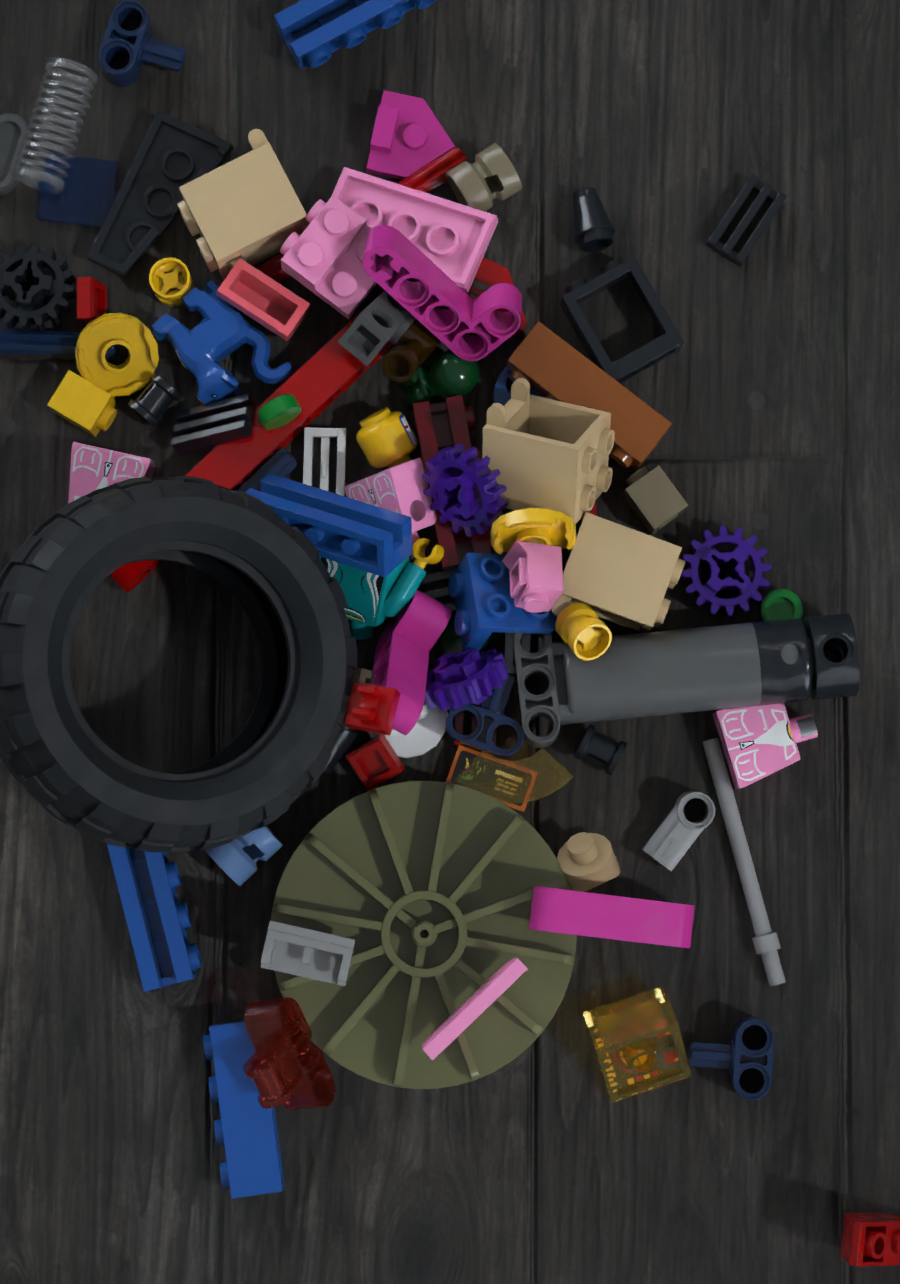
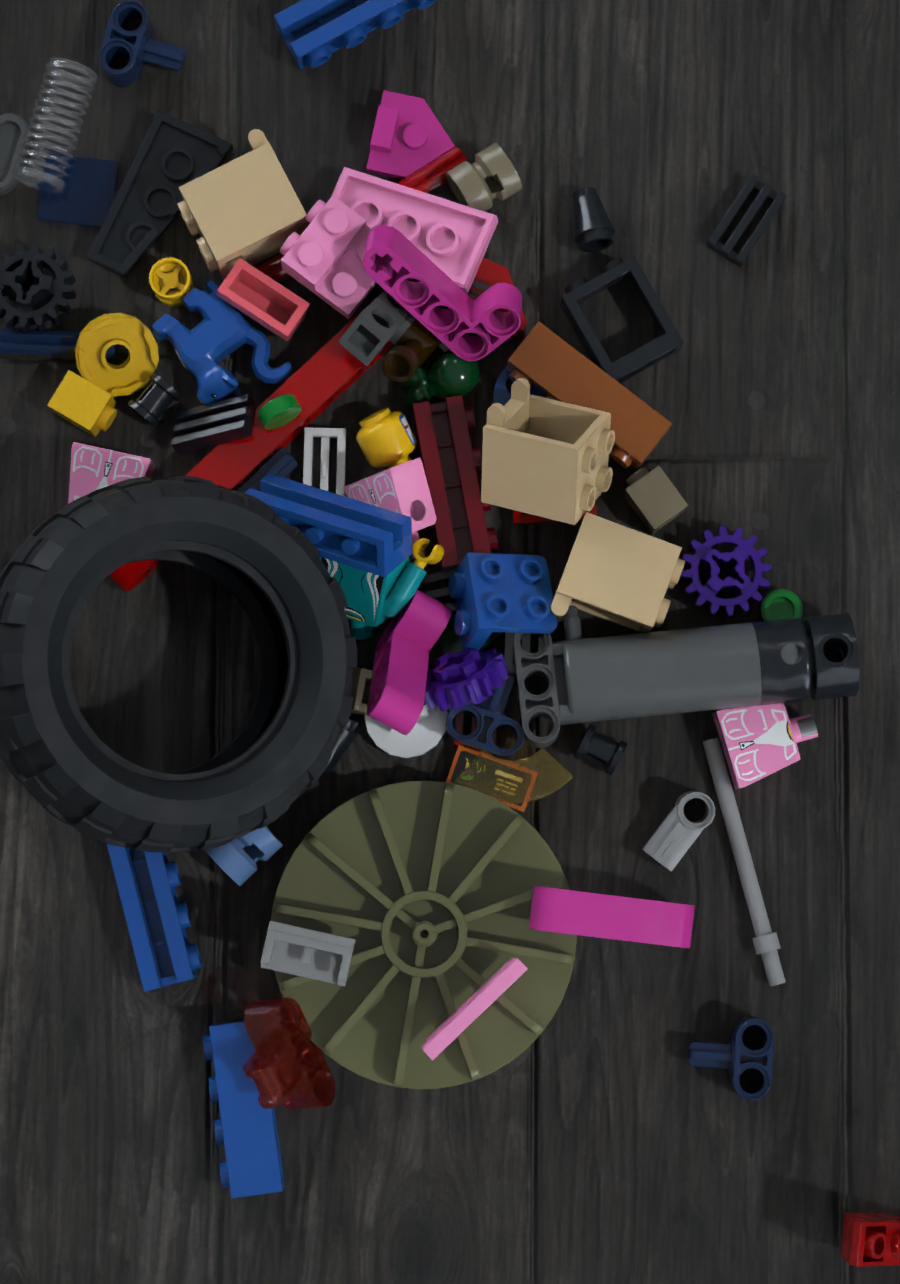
(90, 299): red tile -> none
(372, 708): red tile -> none
(375, 762): red tile -> none
(464, 489): dark purple gear -> none
(533, 526): yellow tile -> none
(534, 575): bright pink window -> none
(583, 631): yellow wheel -> none
(587, 861): tan piece -> none
(637, 1044): clear yellow slope -> none

